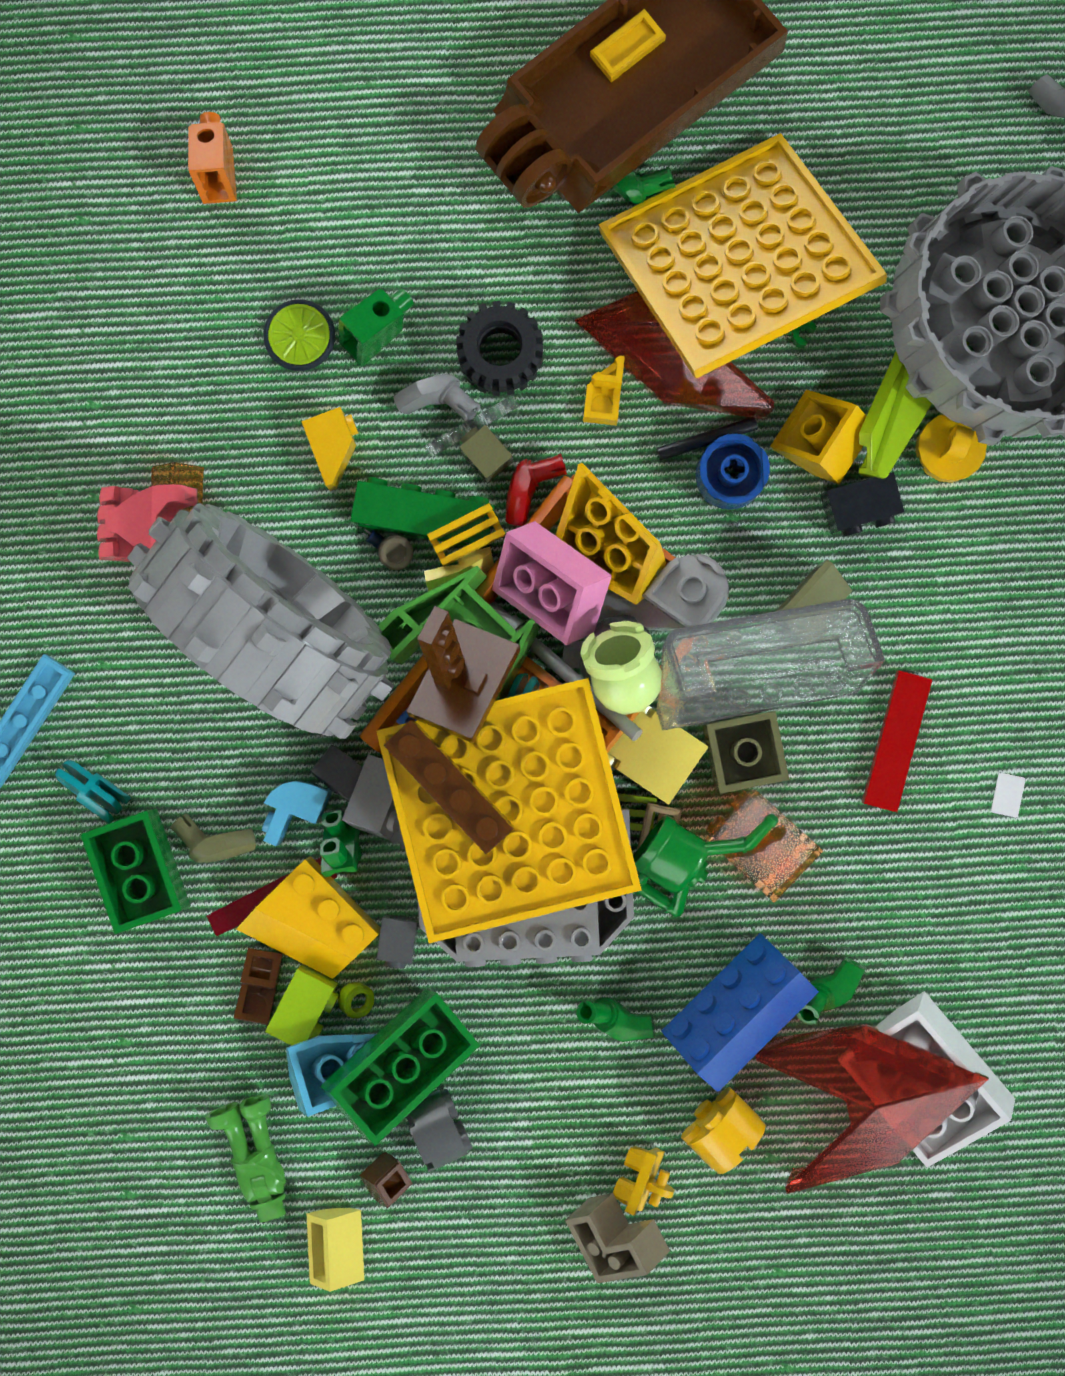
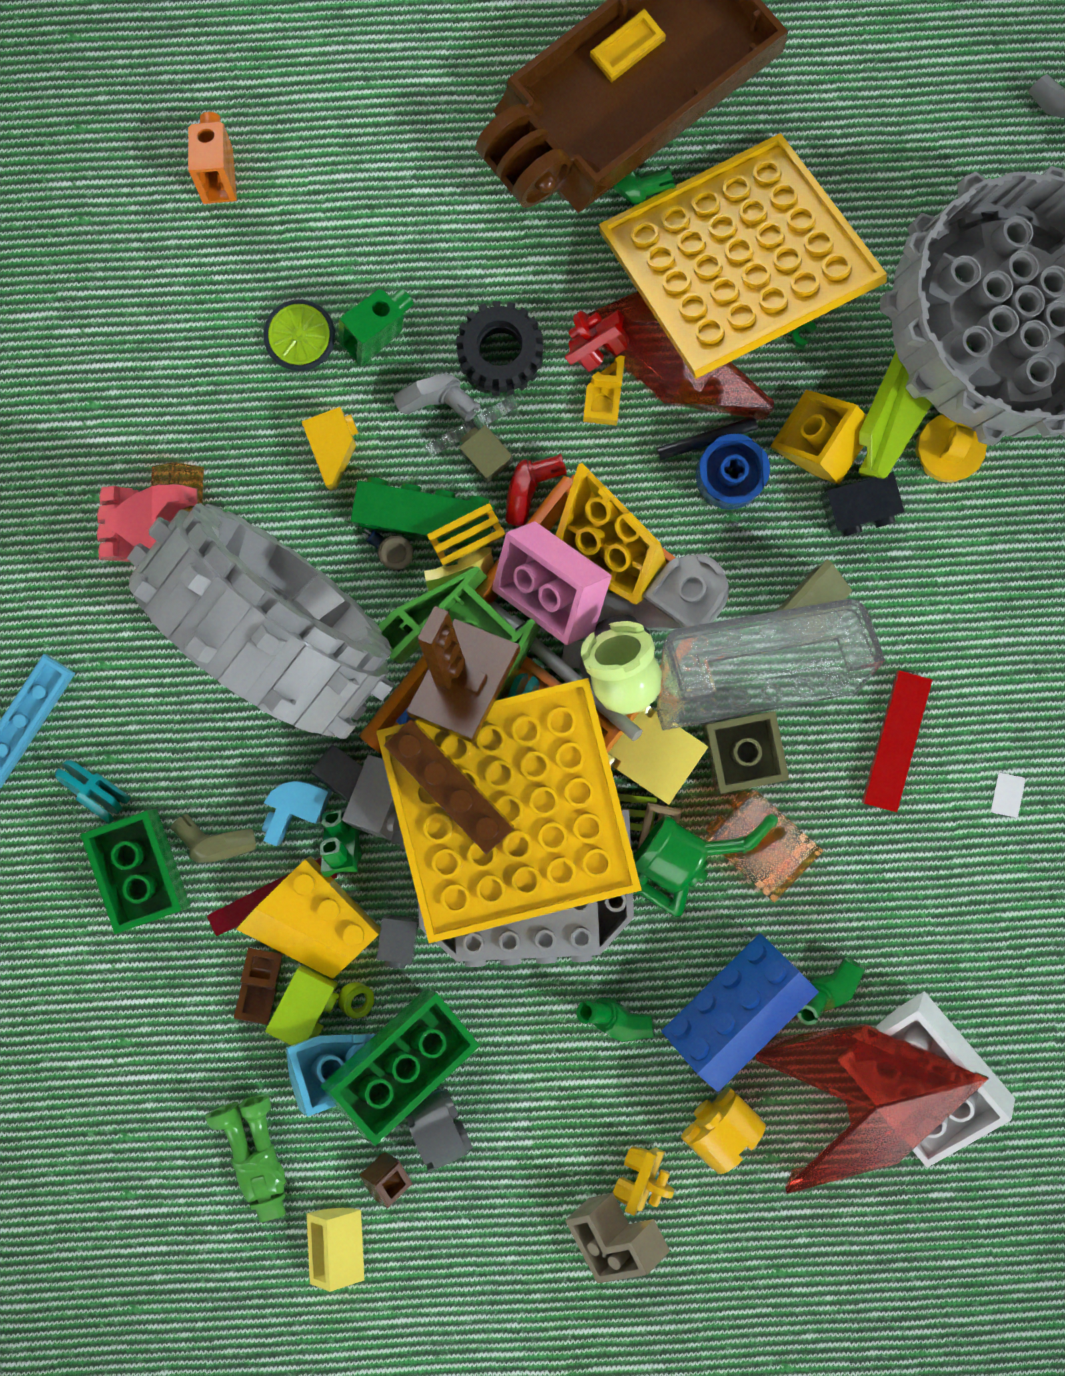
(593, 333): none -> red hips

